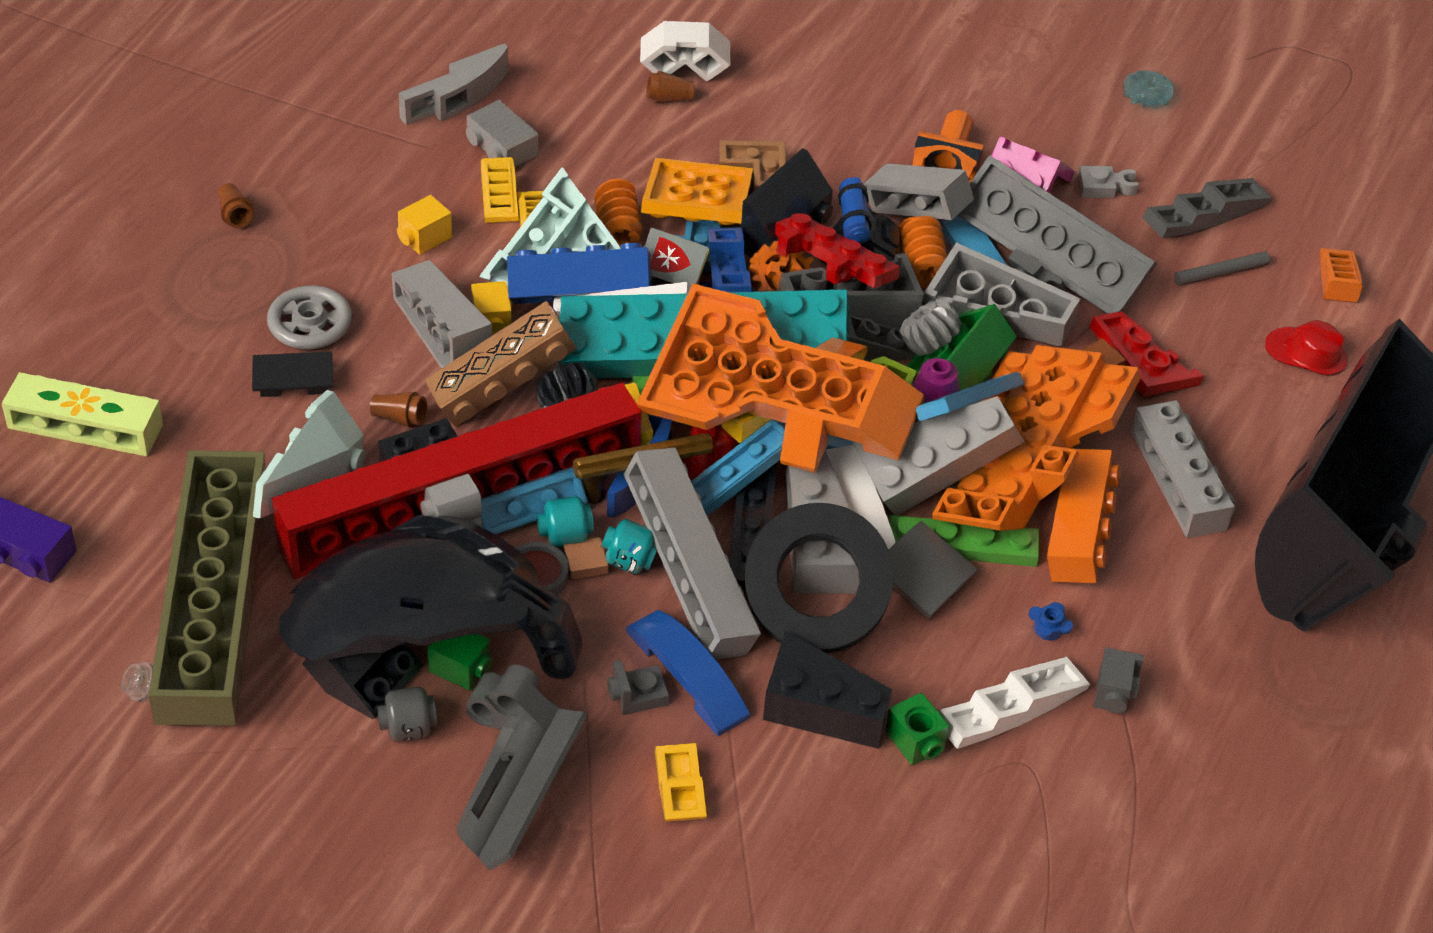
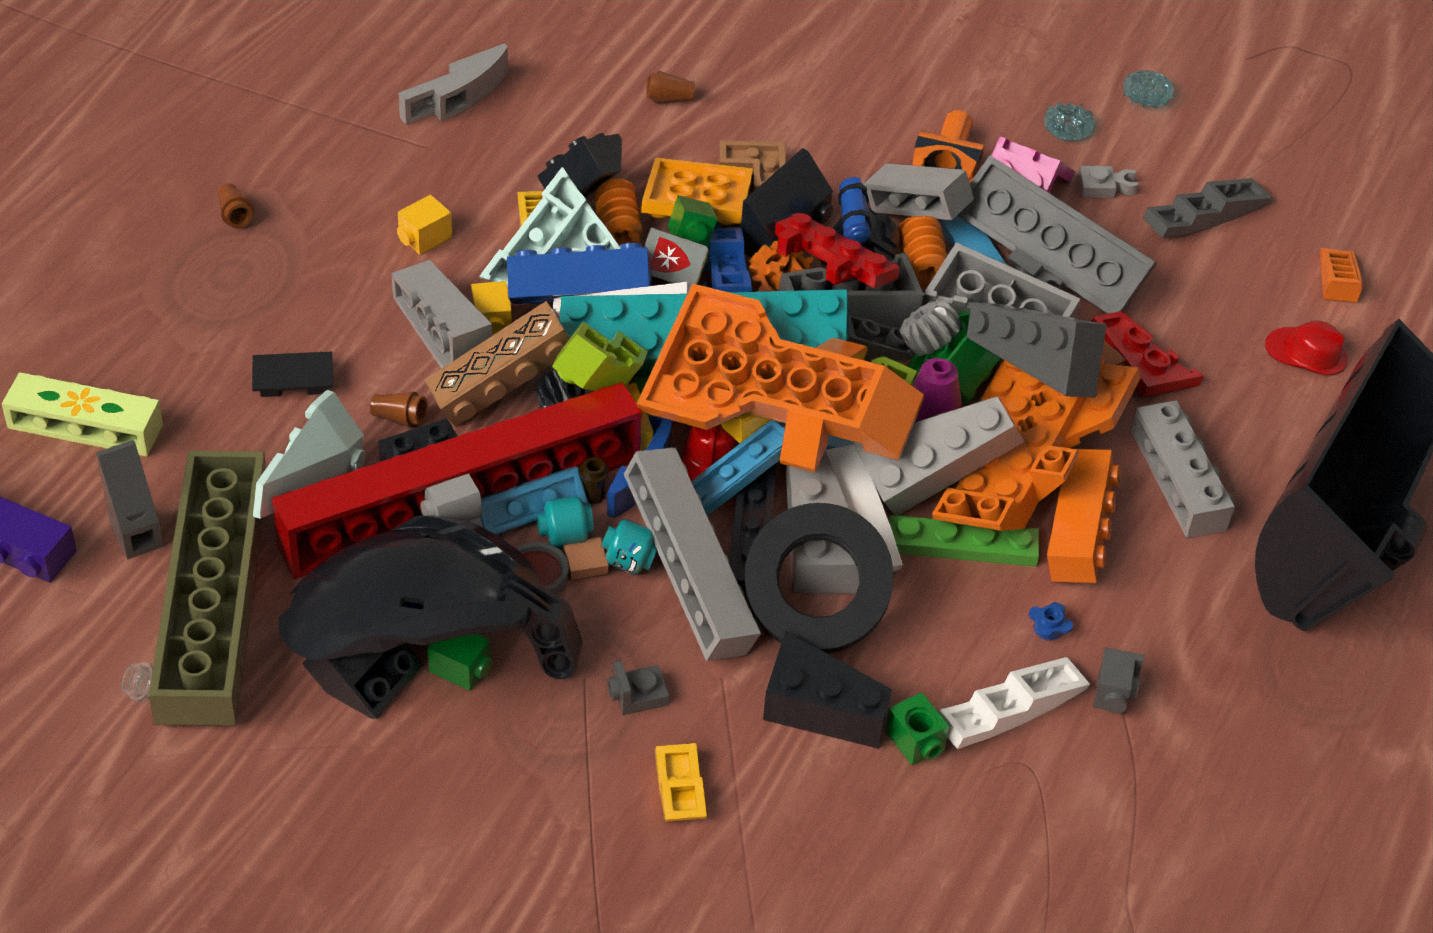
(129, 500): none -> dark grey slope
(309, 317): light grey plate -> none
(408, 714): dark grey head -> none
(499, 189): yellow slope -> none
(502, 133): light grey brick -> none
(524, 760): dark grey panel -> none
(587, 162): none -> black slope
(597, 362): none -> lime brick
(619, 460): pearl gold axle -> none
(688, 43): white brick -> none
(692, 220): none -> green brick
(694, 669): blue slope -> none
(928, 569): dark grey slope -> none
(969, 396): dark azure tile -> none
(1044, 345): none -> dark grey wedge
(1077, 128): none -> clear light blue gear
(1221, 268): dark grey bar -> none

